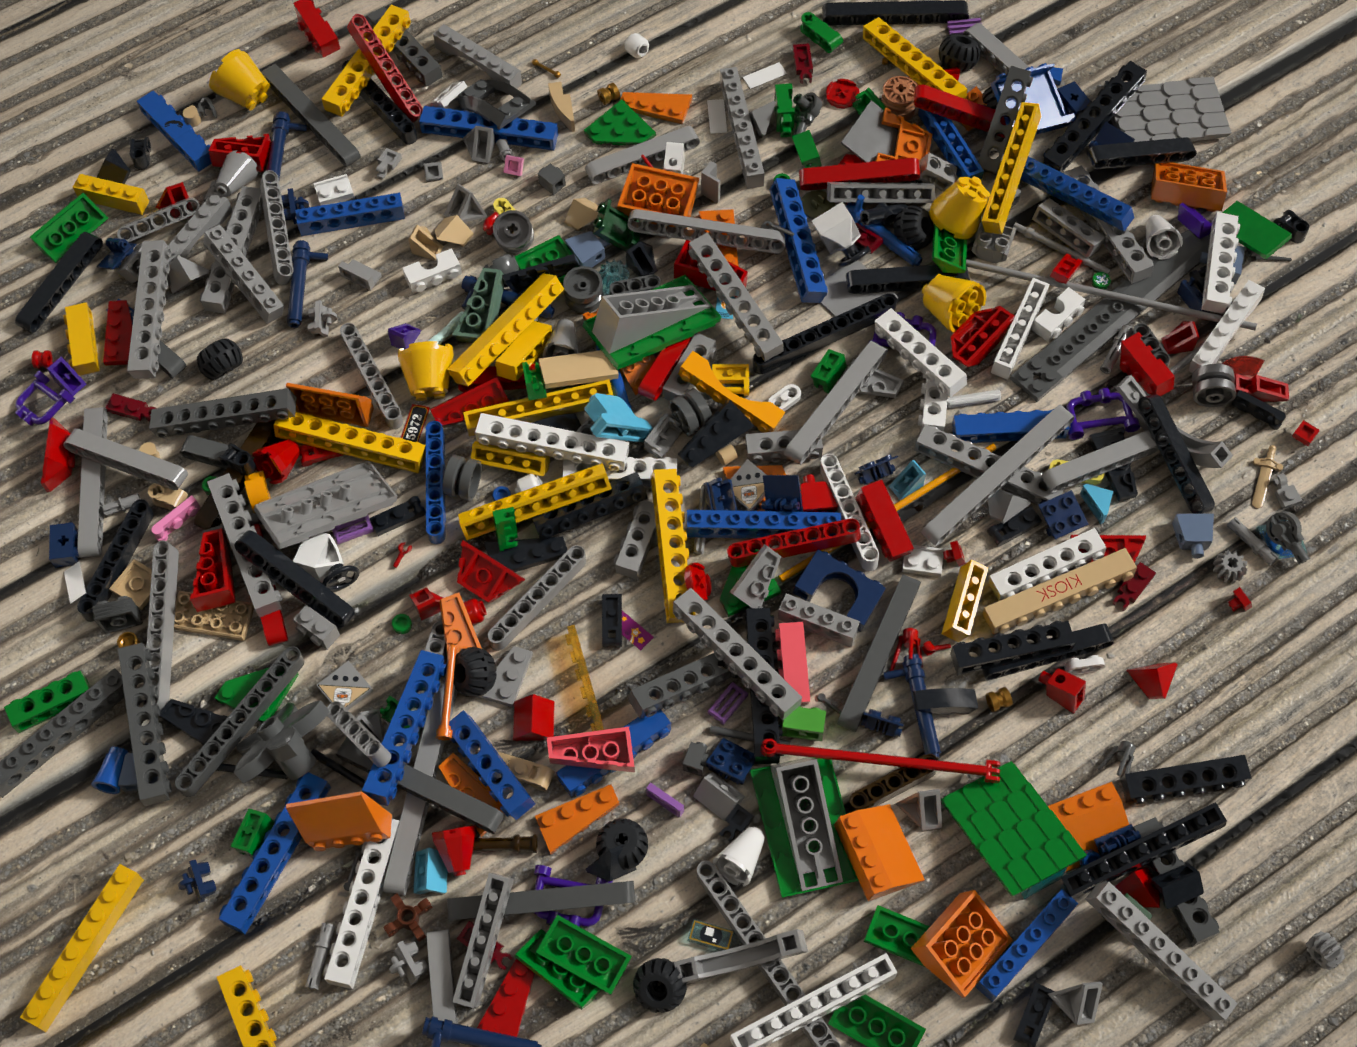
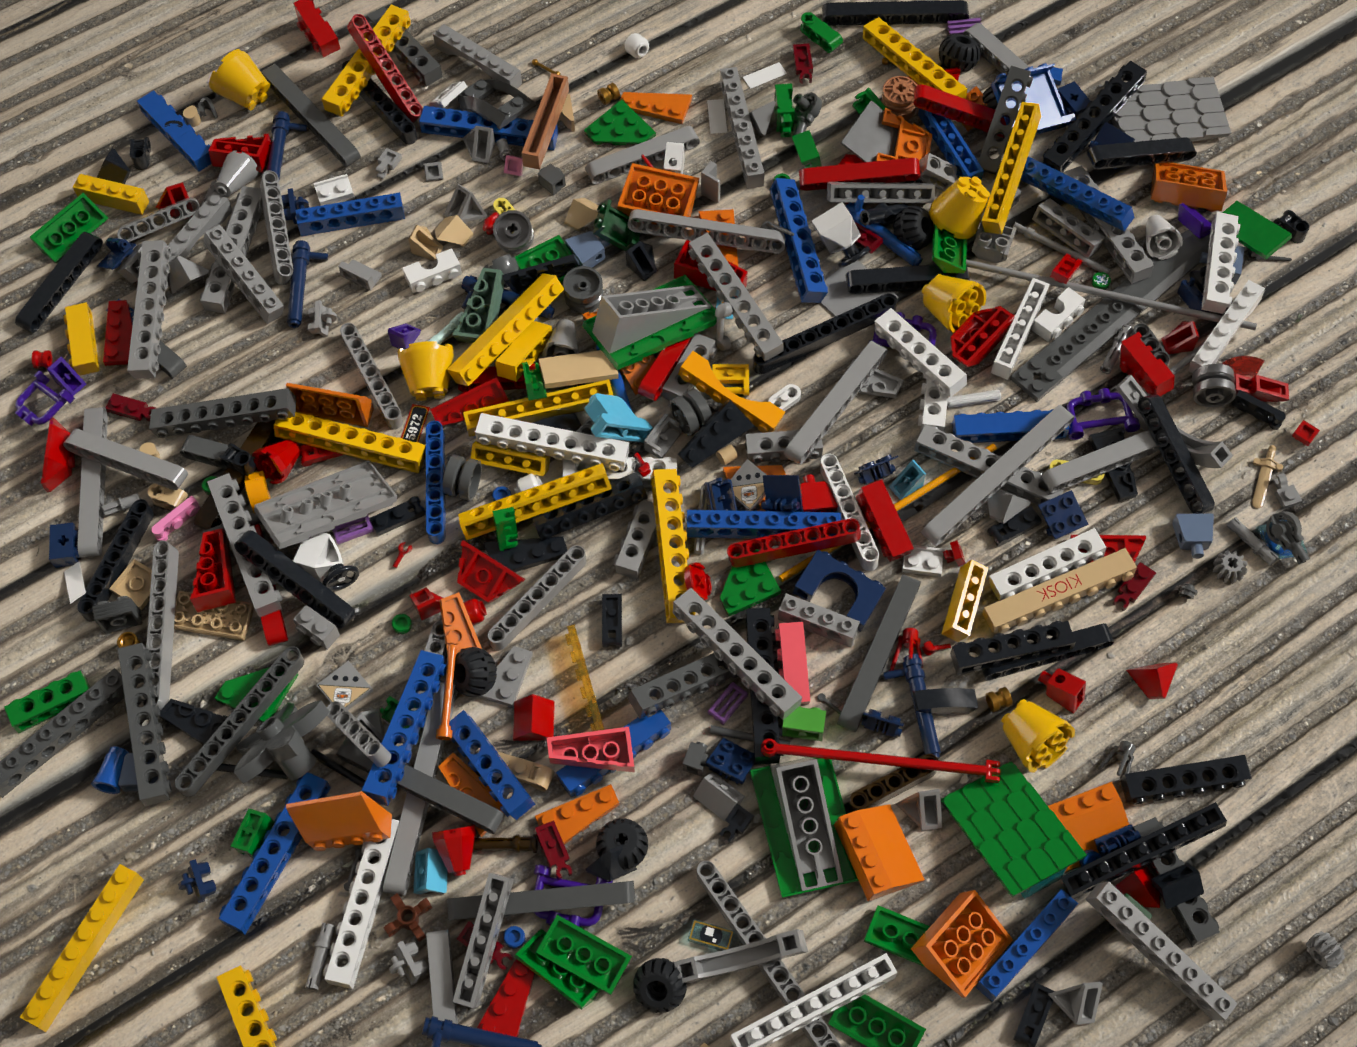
(219, 358): black wheel -> none
(514, 937): none -> blue tile
(545, 121): none -> nougat brick
(553, 848): none -> dark red plate
(613, 272): clear light blue gear -> none
(634, 632): magenta sticker -> none
(640, 283): dark grey beam -> none
(644, 468): none -> red hand
(665, 800): medium lavender tile -> none
(723, 310): none -> light grey bar
(740, 857): white cone -> none
(754, 582): light grey wing -> none
(816, 203): olive piece -> none
(829, 370): green hinge -> none
(841, 93): red tile -> none
(1036, 734): none -> yellow cone
(1090, 664): white plate -> none
(1098, 500): medium azure slope -> none
(1187, 591): none -> dark grey plate
(1240, 600): red tile -> none

